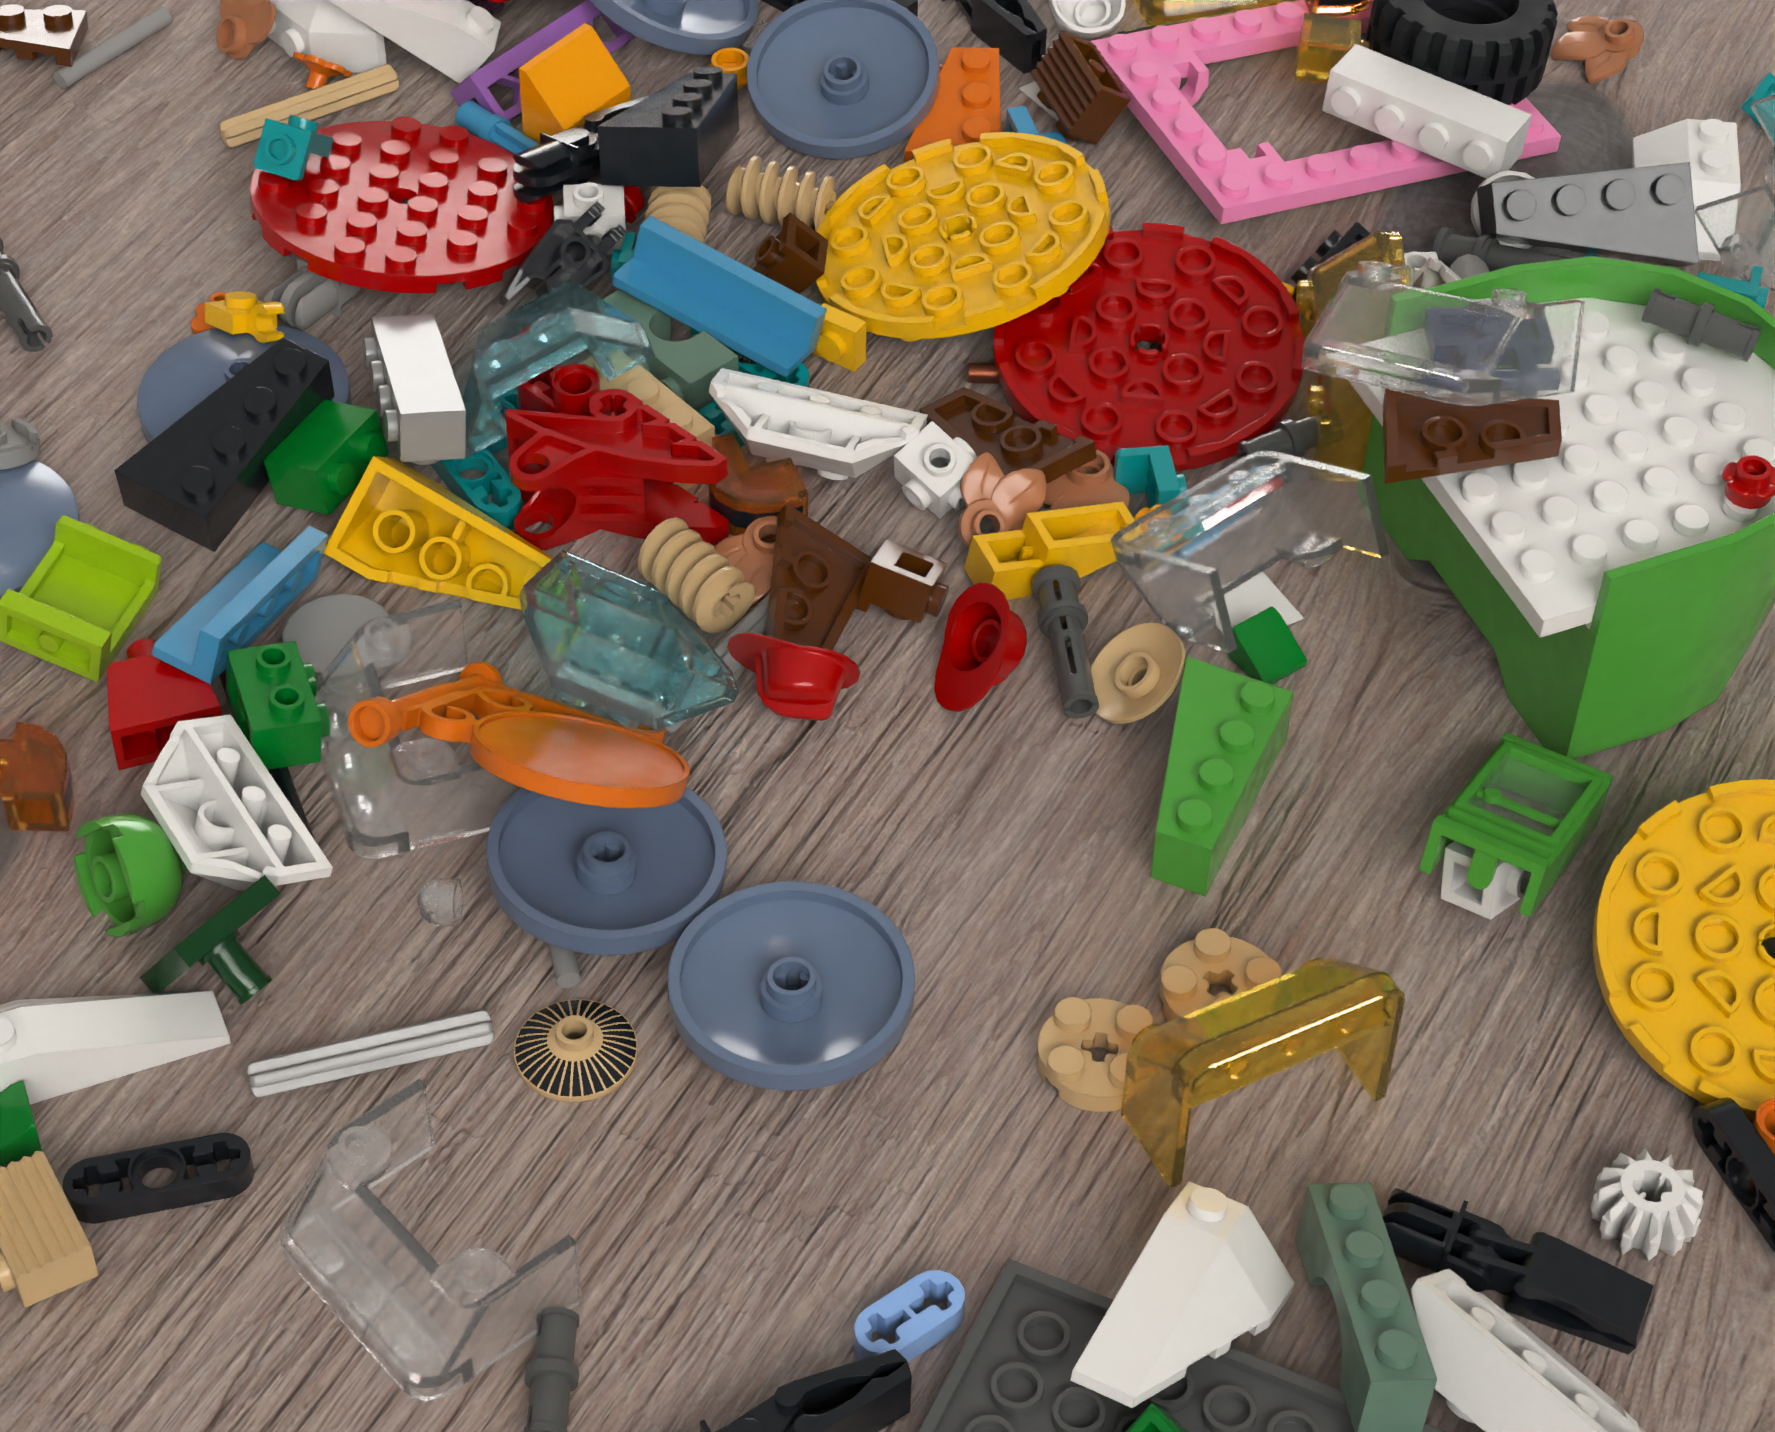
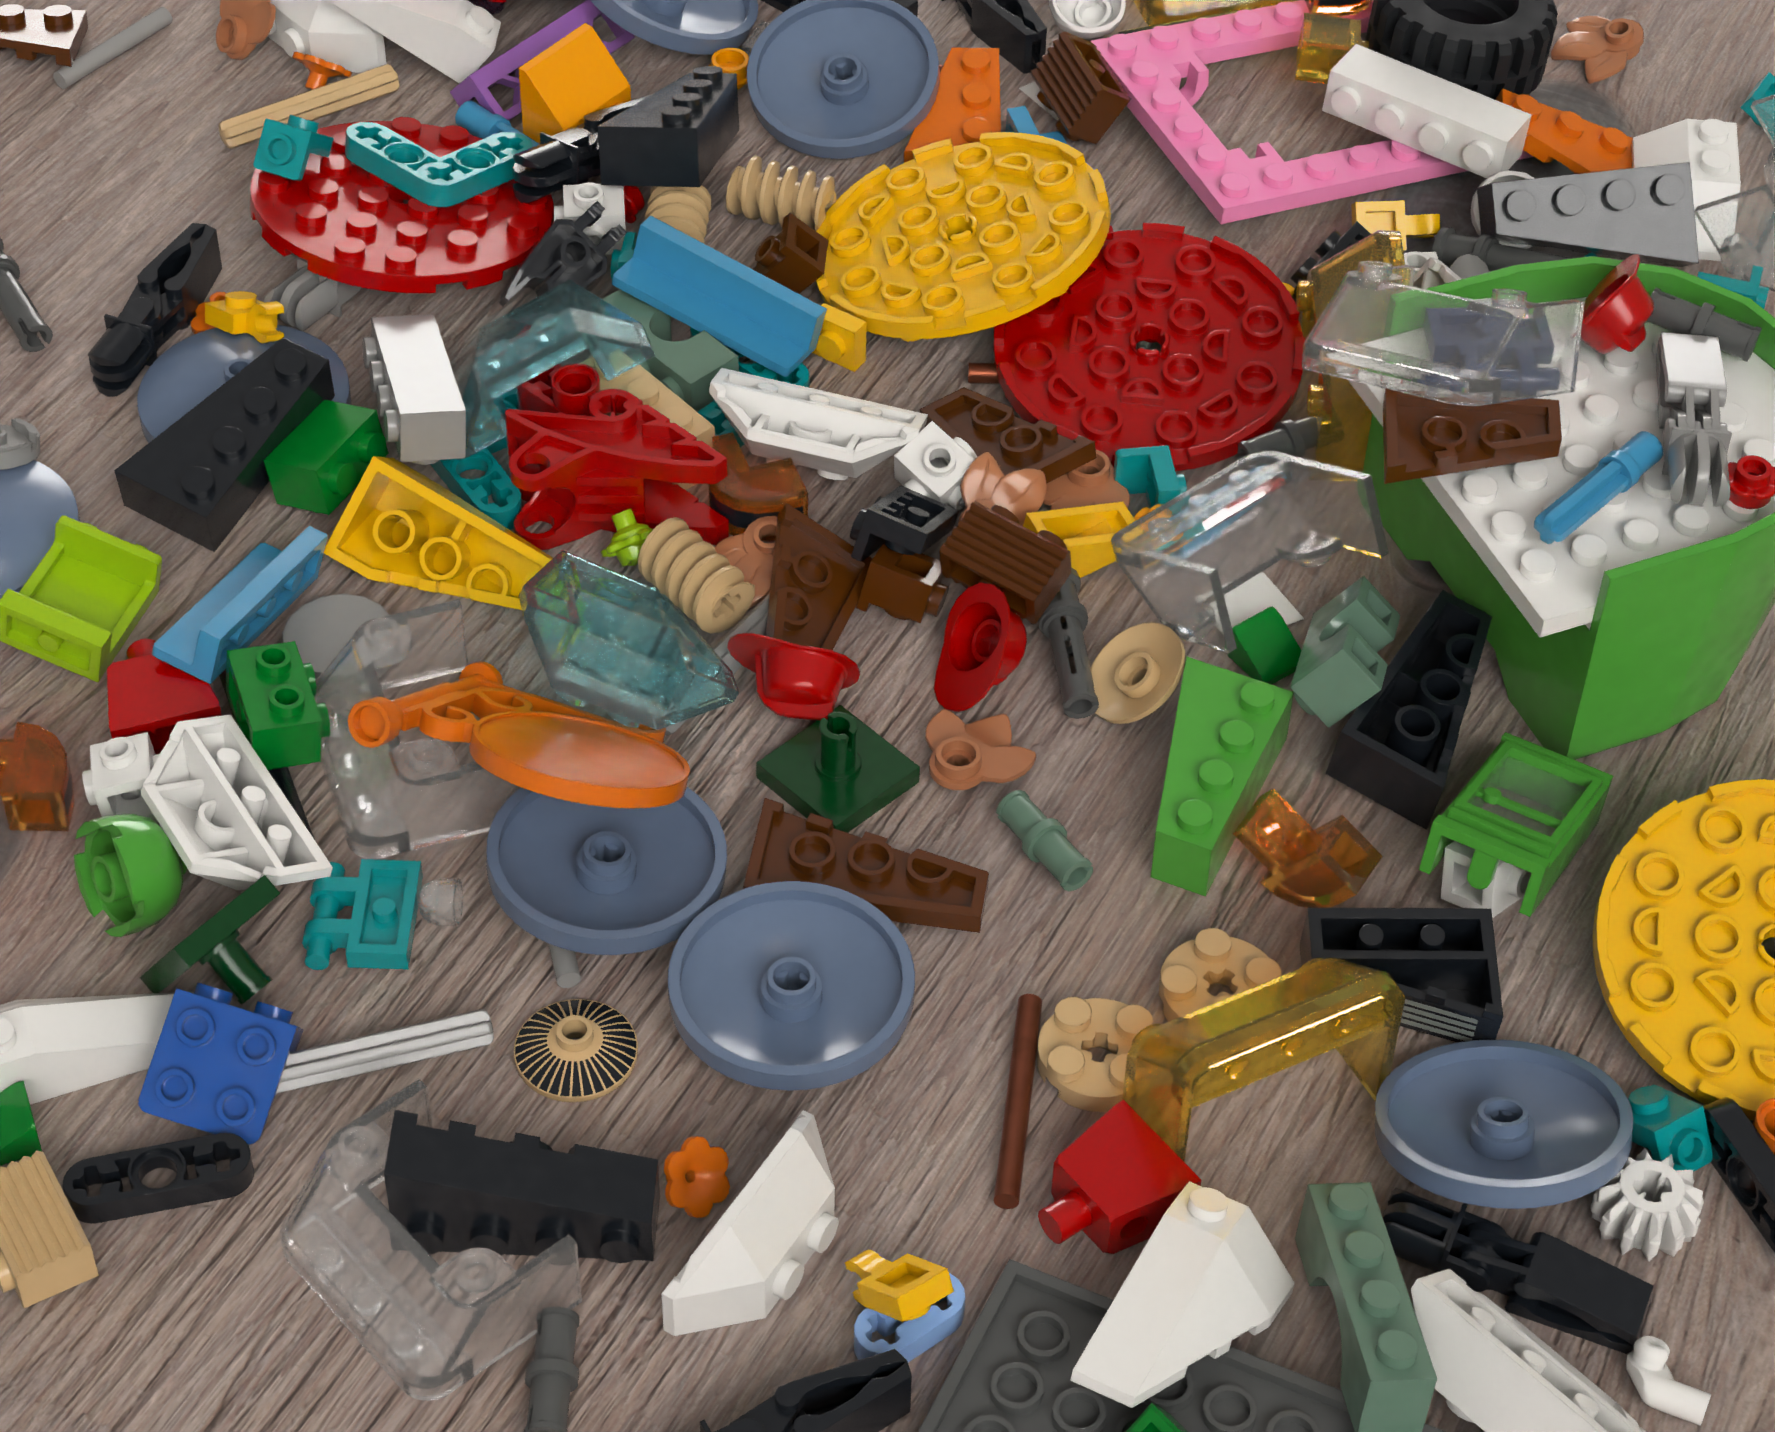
(118, 775): none -> white brick
(157, 308): none -> black arm
(218, 1063): none -> blue bracket
(381, 918): none -> teal plate
(432, 178): none -> teal beam
(519, 1194): none -> black wedge
(628, 539): none -> lime plant
(696, 1177): none -> orange plant
(760, 1240): none -> white wedge
(838, 770): none -> dark green tile
(899, 1287): none -> yellow plate
(902, 885): none -> reddish brown wing
(904, 521): none -> black bracket
(974, 751): none -> nougat plate
(999, 551): none -> reddish brown brick
(1018, 1102): none -> copper bar
(1044, 840): none -> sand green pin
(1114, 1183): none -> red torso
(1302, 862): none -> clear orange brick
(1340, 653): none -> sand green arch
(1392, 217): none -> yellow plate
(1407, 732): none -> black wedge
(1434, 955): none -> black wedge
(1503, 1124): none -> sand blue dish
(1569, 138): none -> orange wing
(1614, 475): none -> dark azure axle
(1617, 310): none -> red piece
(1657, 1386): none -> white arm
(1670, 1126): none -> teal bracket
(1689, 399): none -> light grey arm

